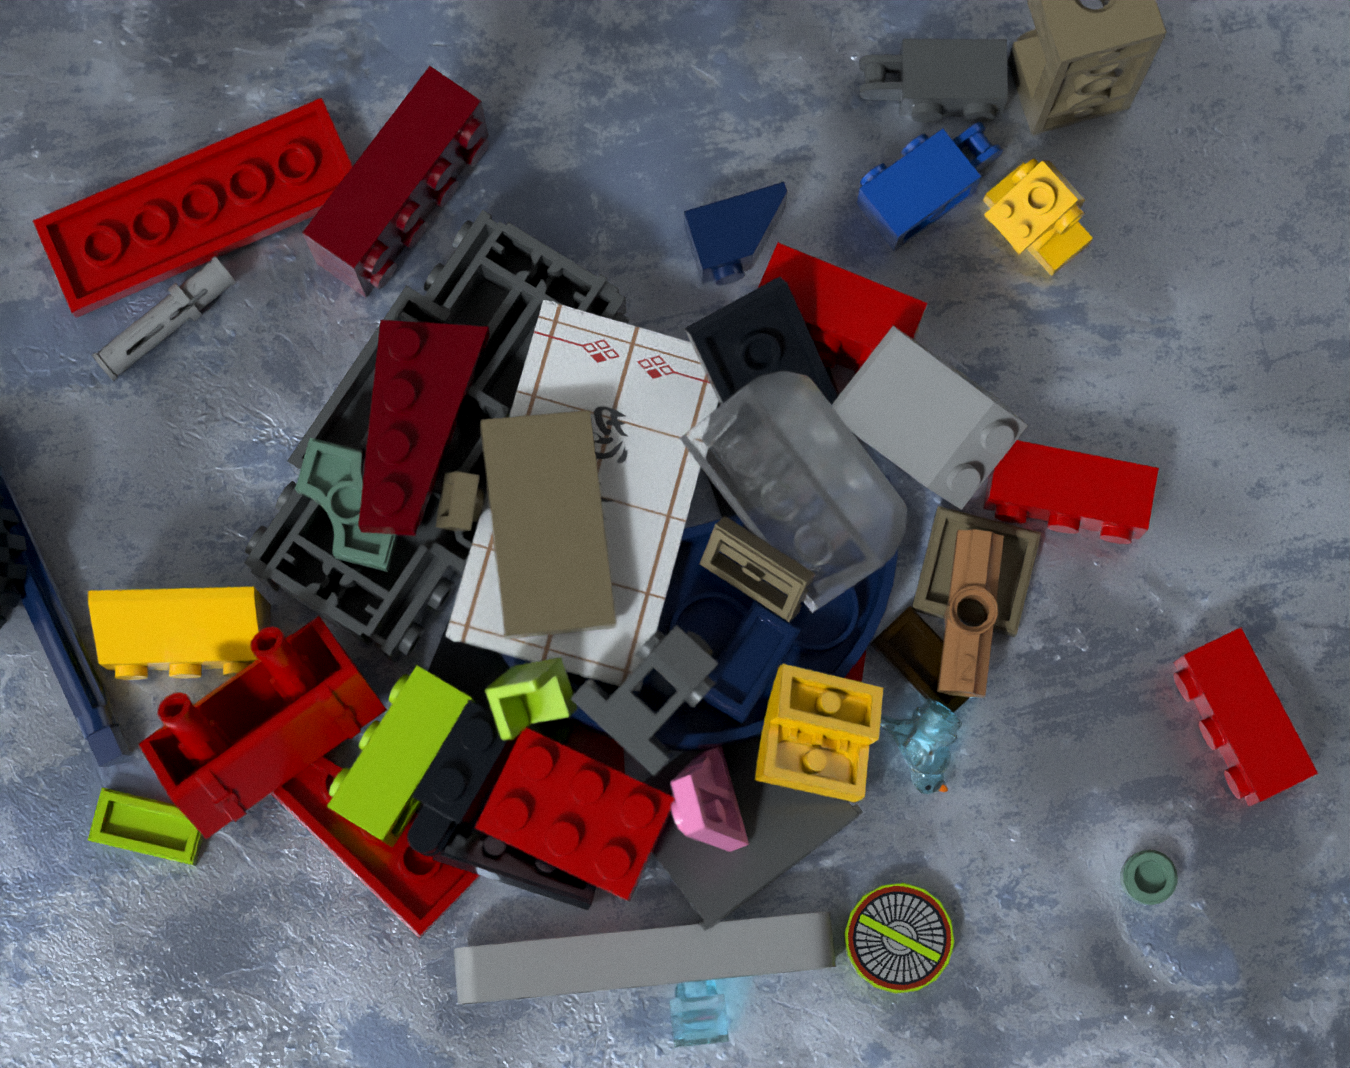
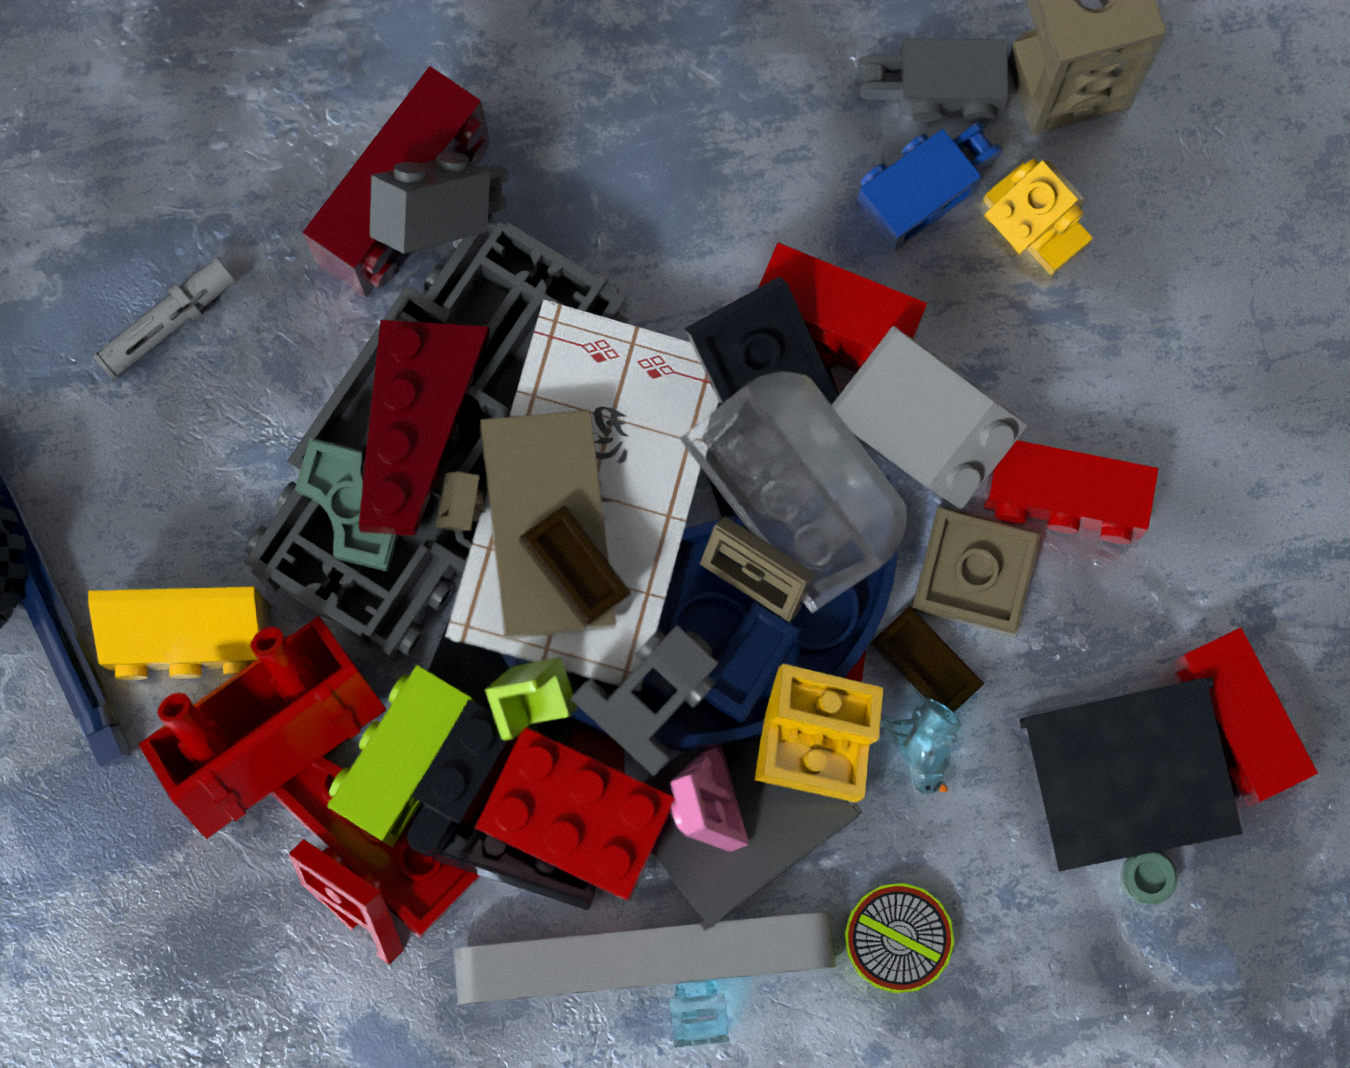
(144, 827): lime tile -> none
(194, 208): red plate -> none
(348, 896): none -> red wing
(434, 201): none -> dark grey brick
(575, 566): none -> dark brown tile
(732, 232): dark blue slope -> none
(972, 579): medium nougat piece -> none
(1133, 774): none -> black piece

